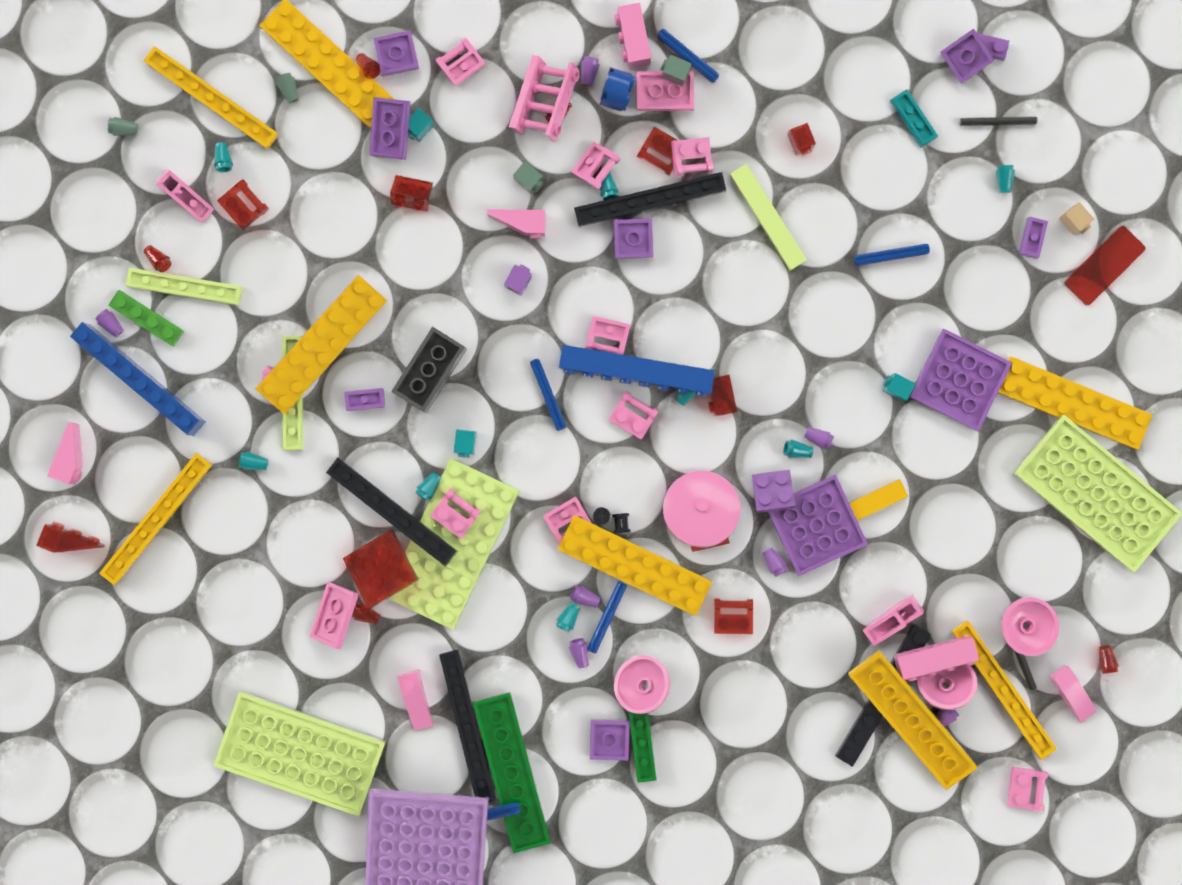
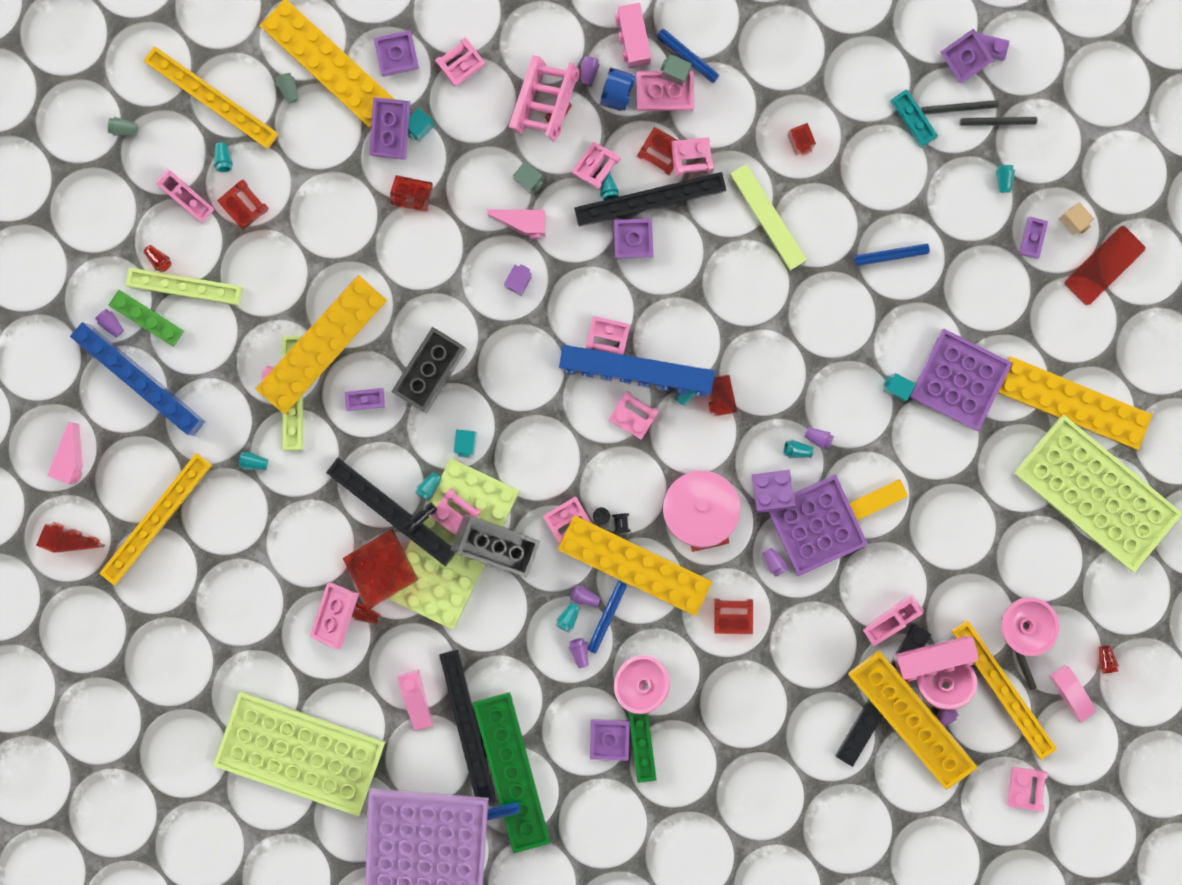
(368, 66): clear red cone -> none
(419, 517): none -> black axle
(495, 545): none -> dark grey brick
(547, 394): blue axle -> none
(960, 107): none -> pearl dark grey bar

